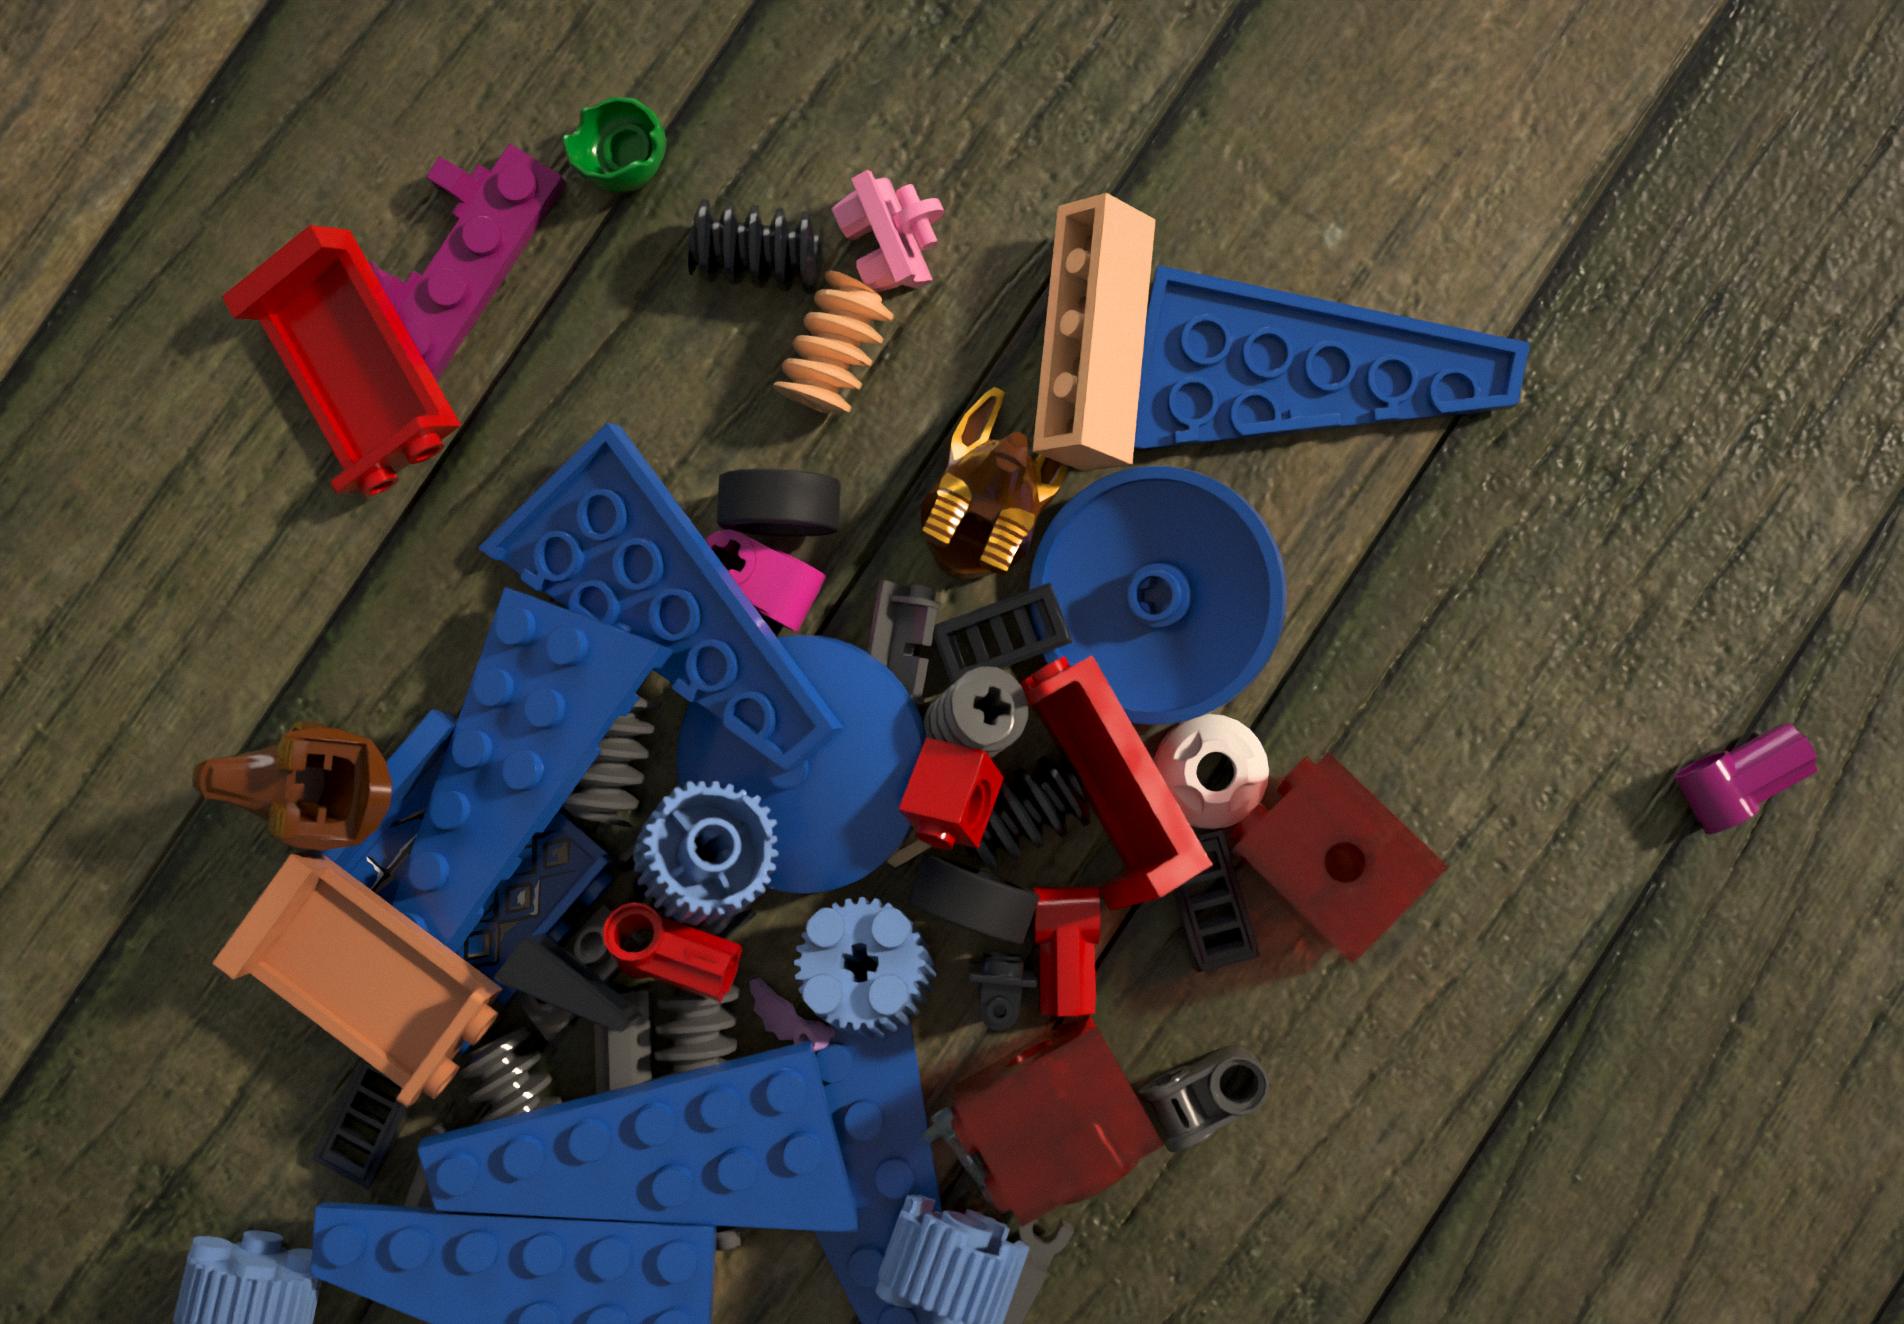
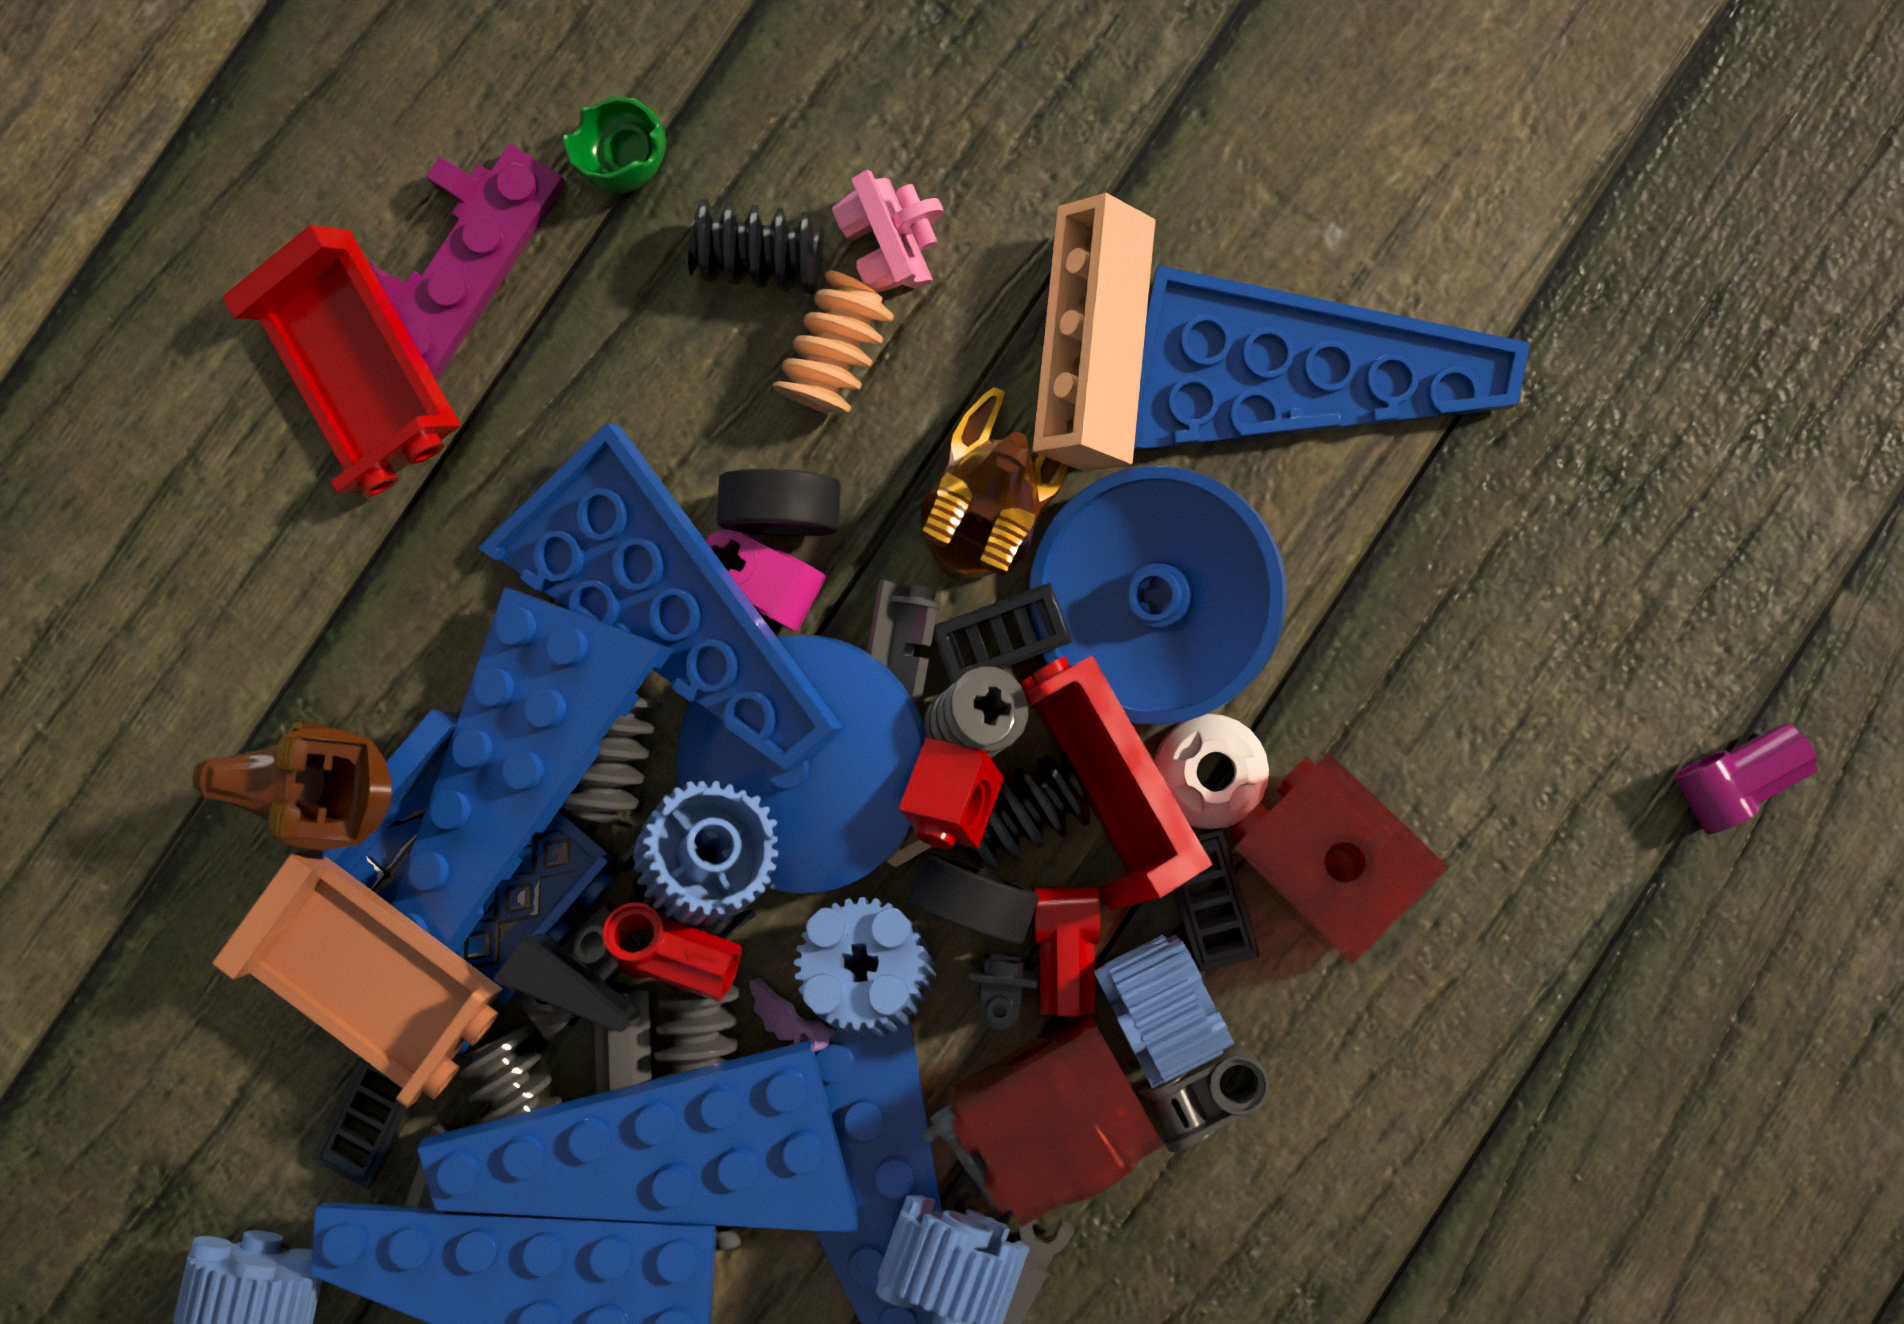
(1164, 1008): none -> medium blue brick

